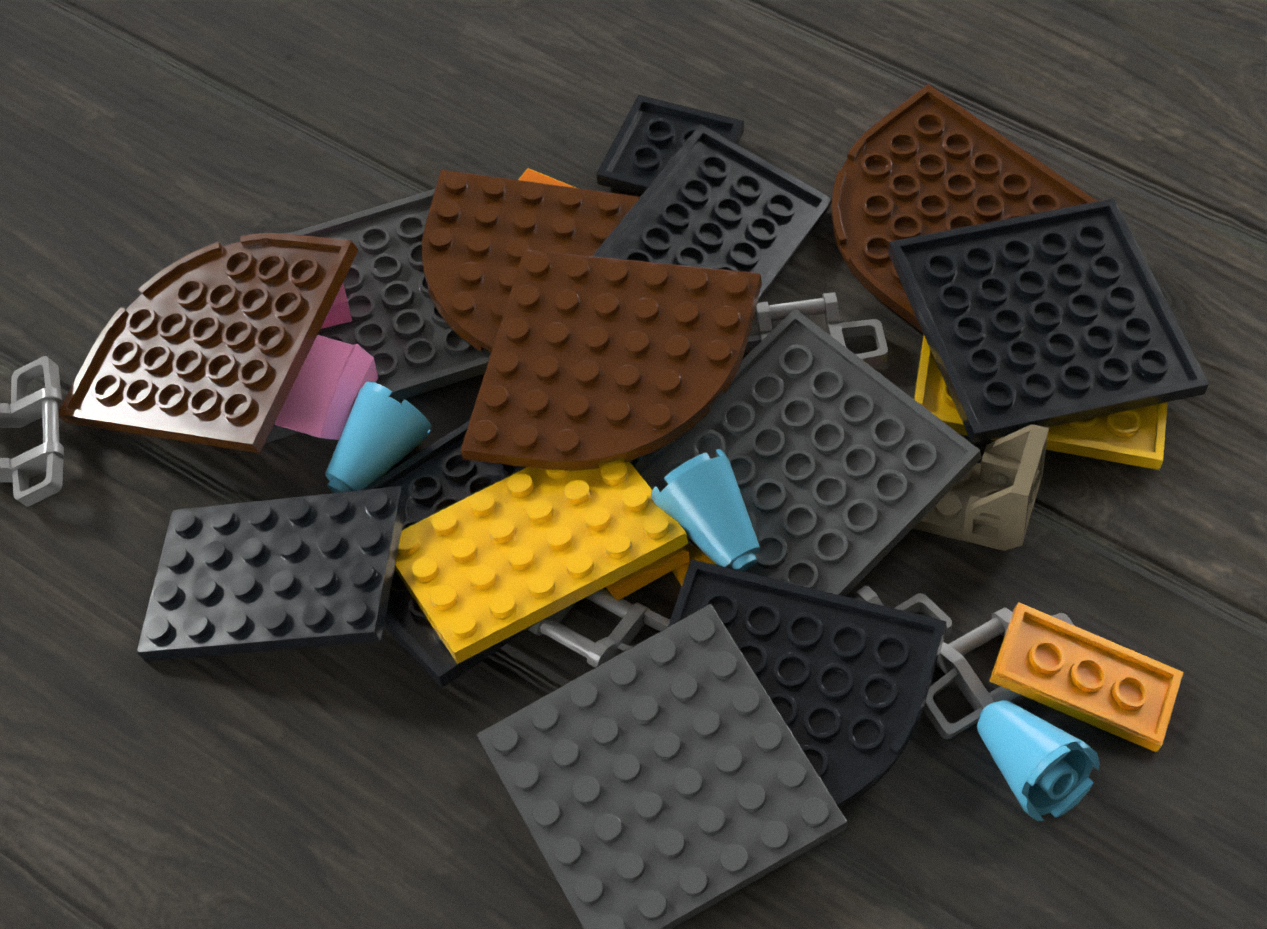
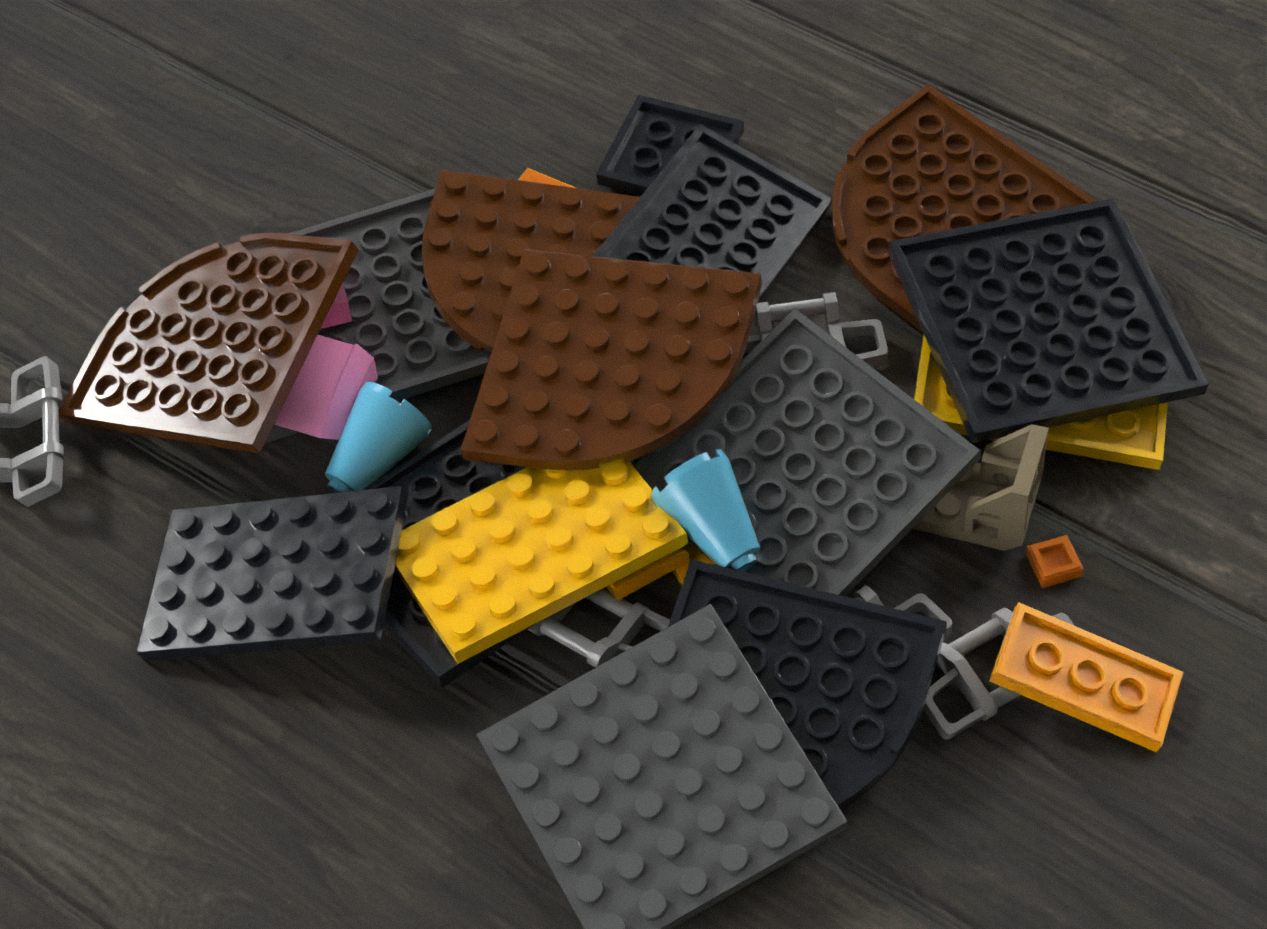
(1037, 759): medium azure cone -> none
(1054, 561): none -> orange tile

